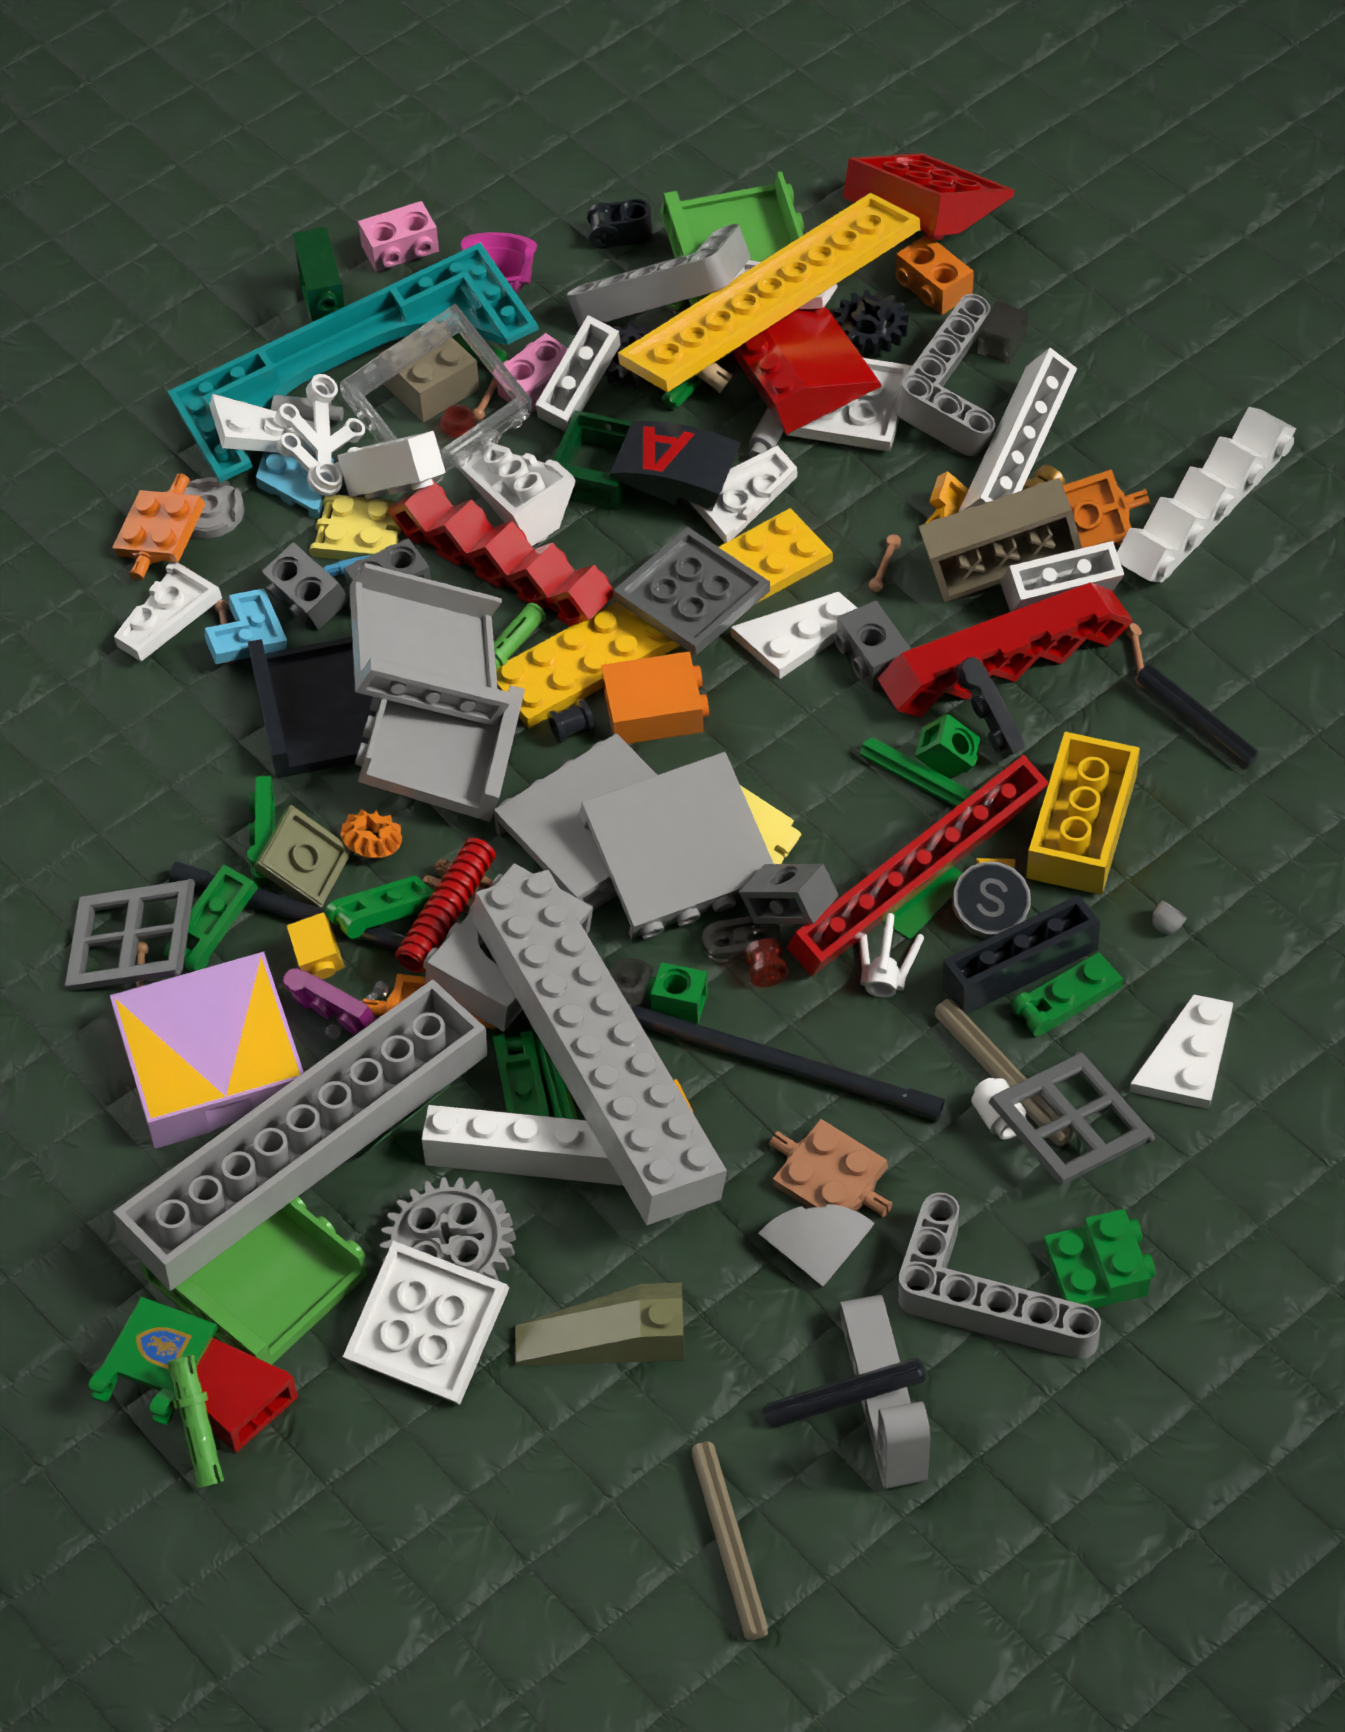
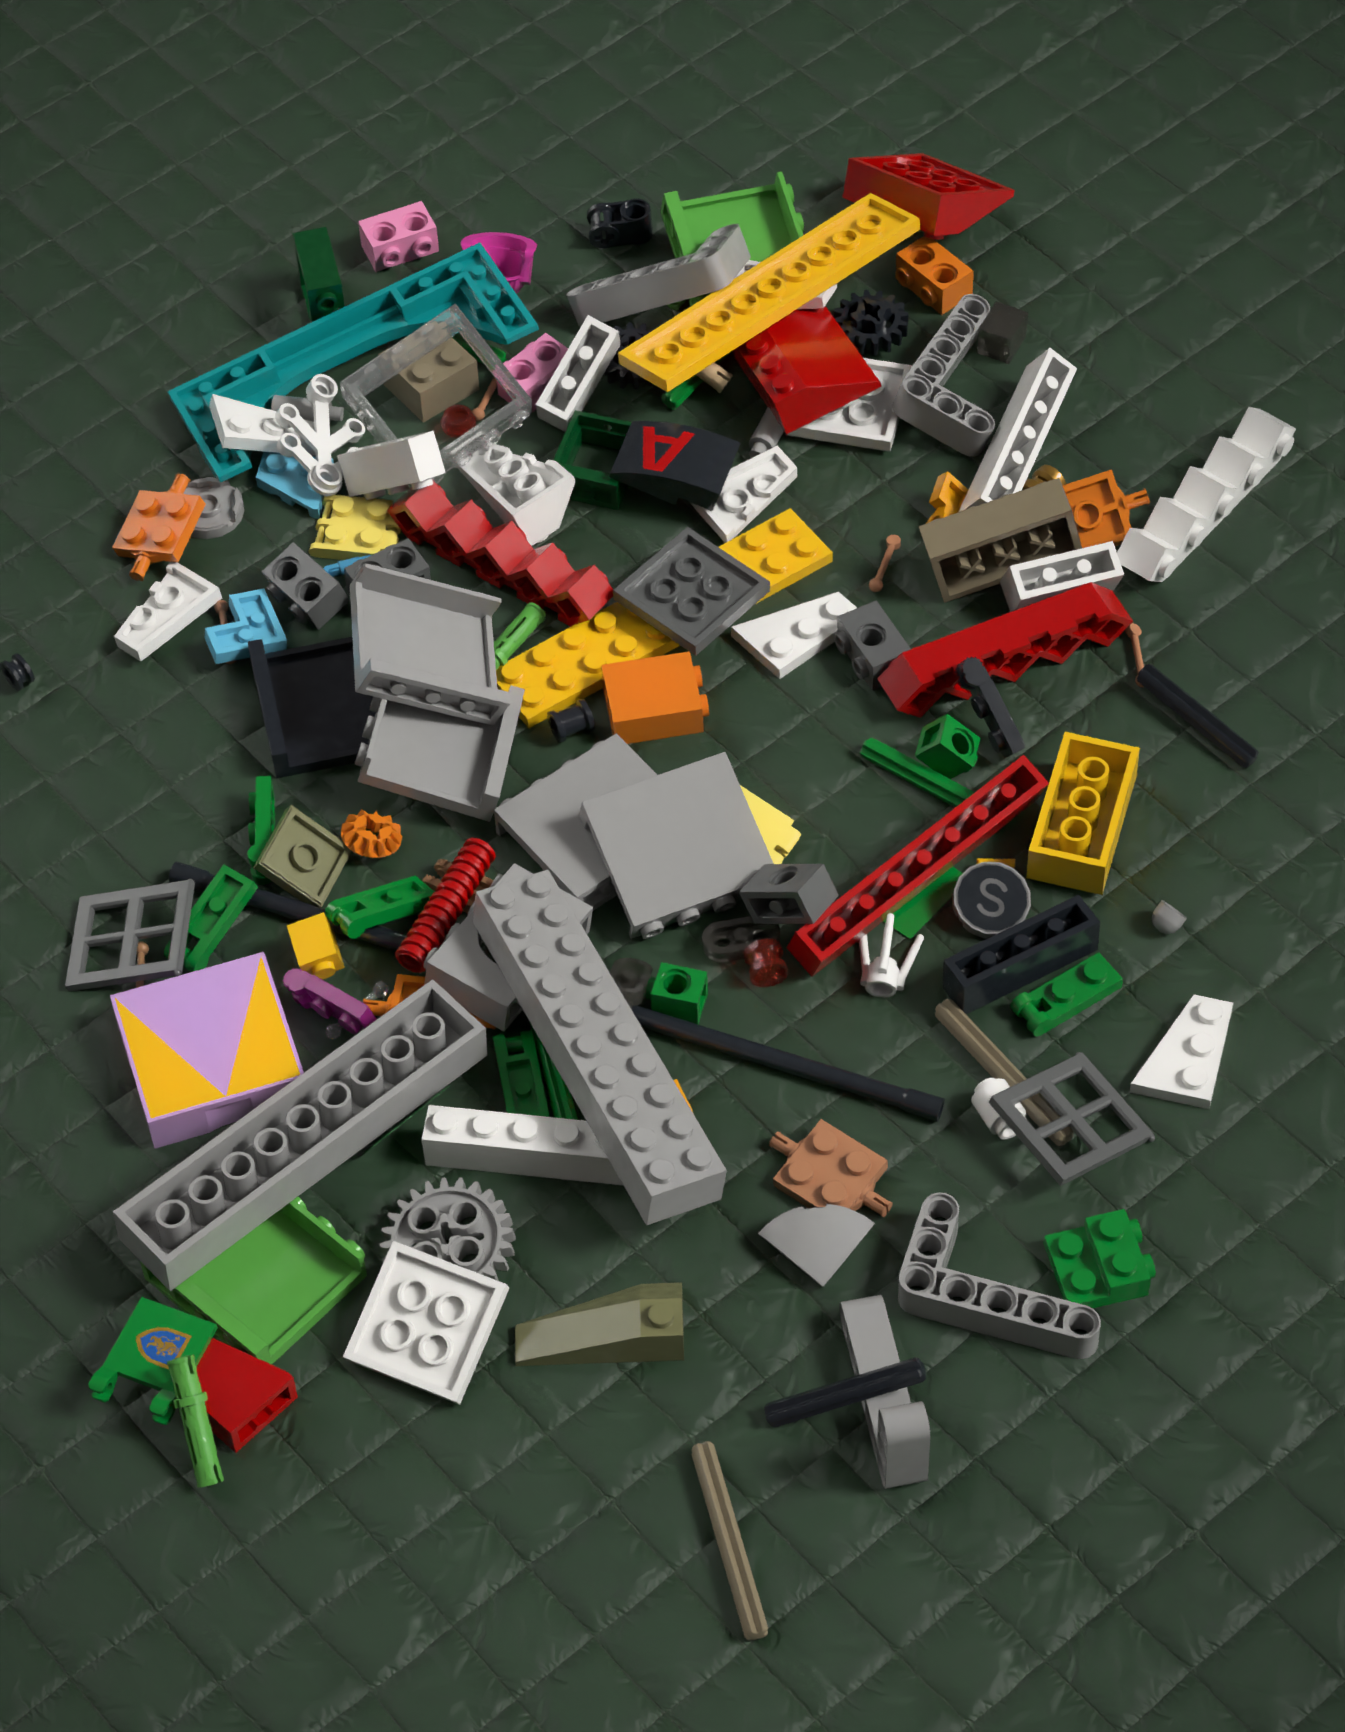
(17, 672): none -> black bush

